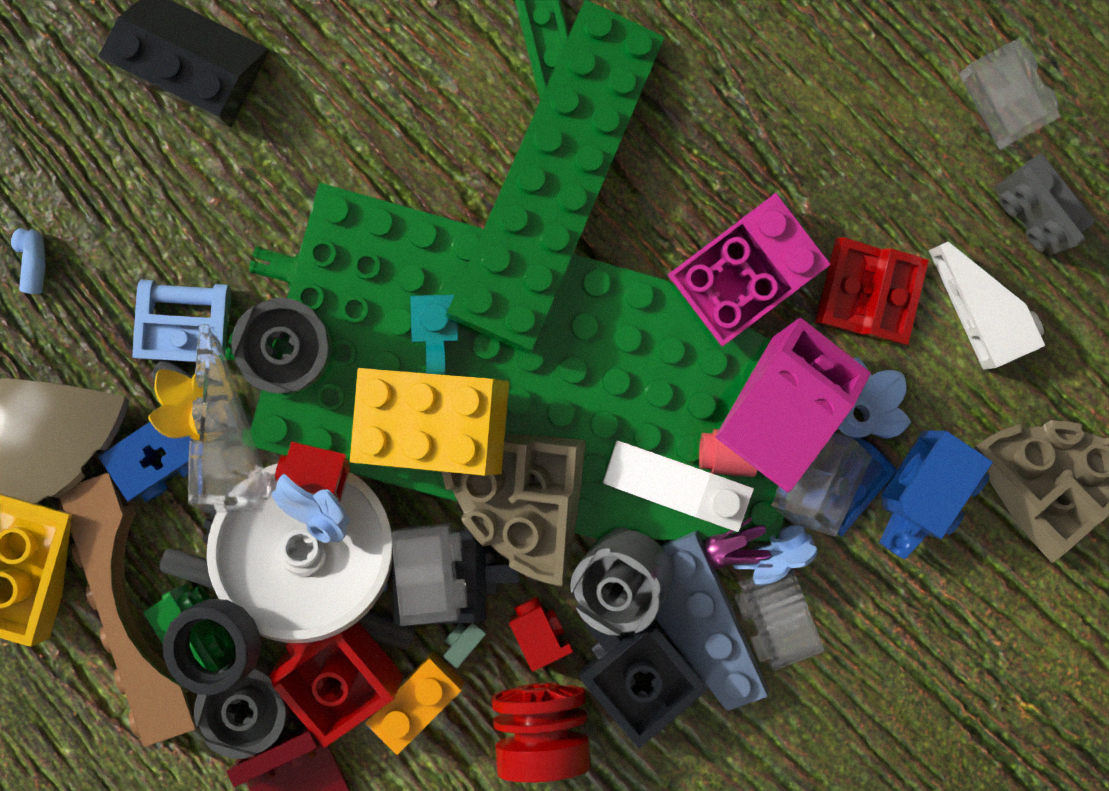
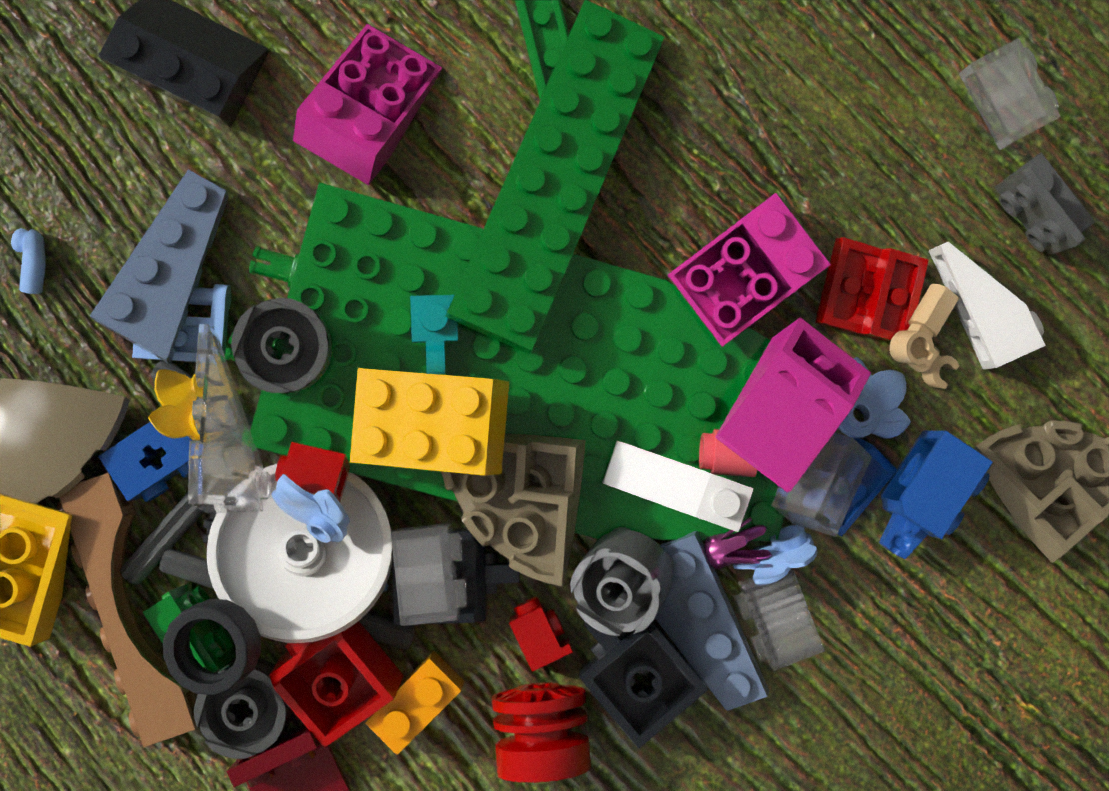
(157, 281): none -> sand blue wing
(159, 541): none -> dark grey axle
(365, 104): none -> dark pink slope
(463, 641): sand green plate -> none
(916, 344): none -> tan bar

